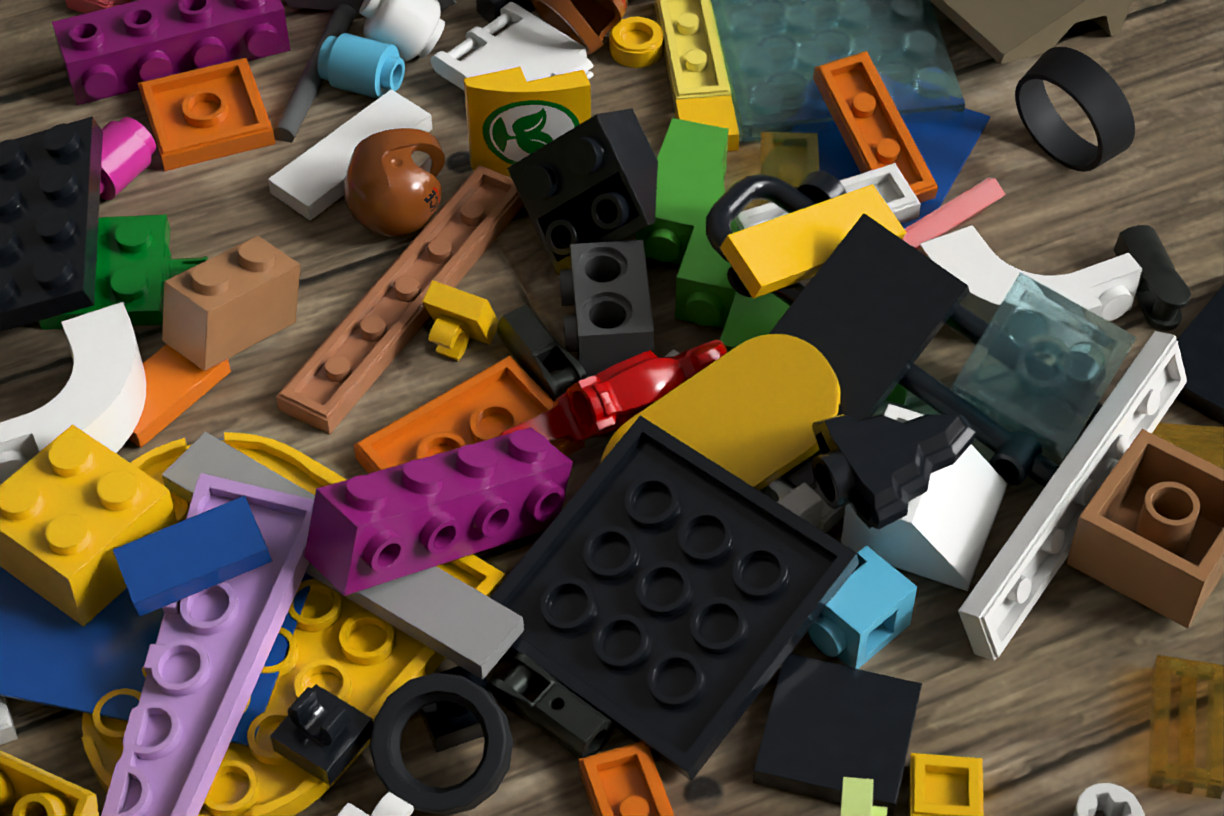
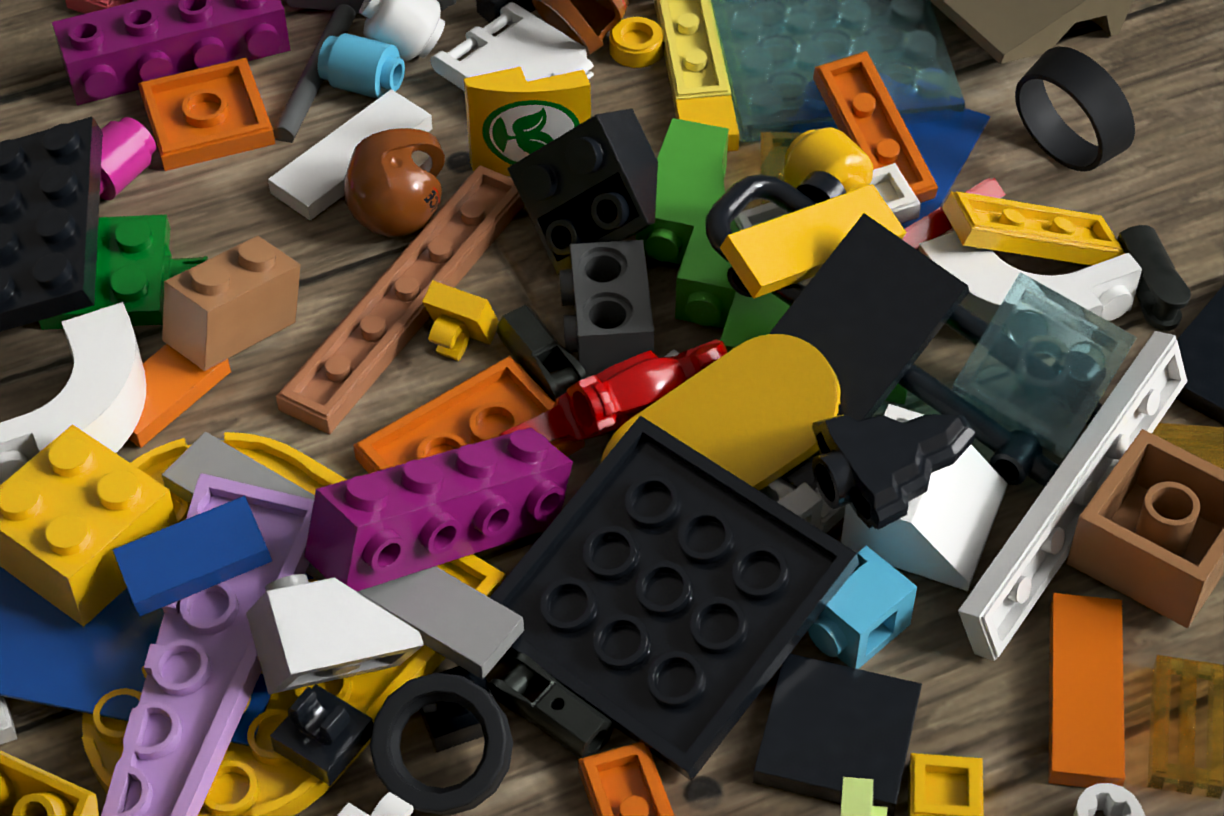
(324, 633): none -> slope
(828, 152): none -> yellow head
(1030, 229): none -> yellow tile
(1086, 691): none -> orange tile

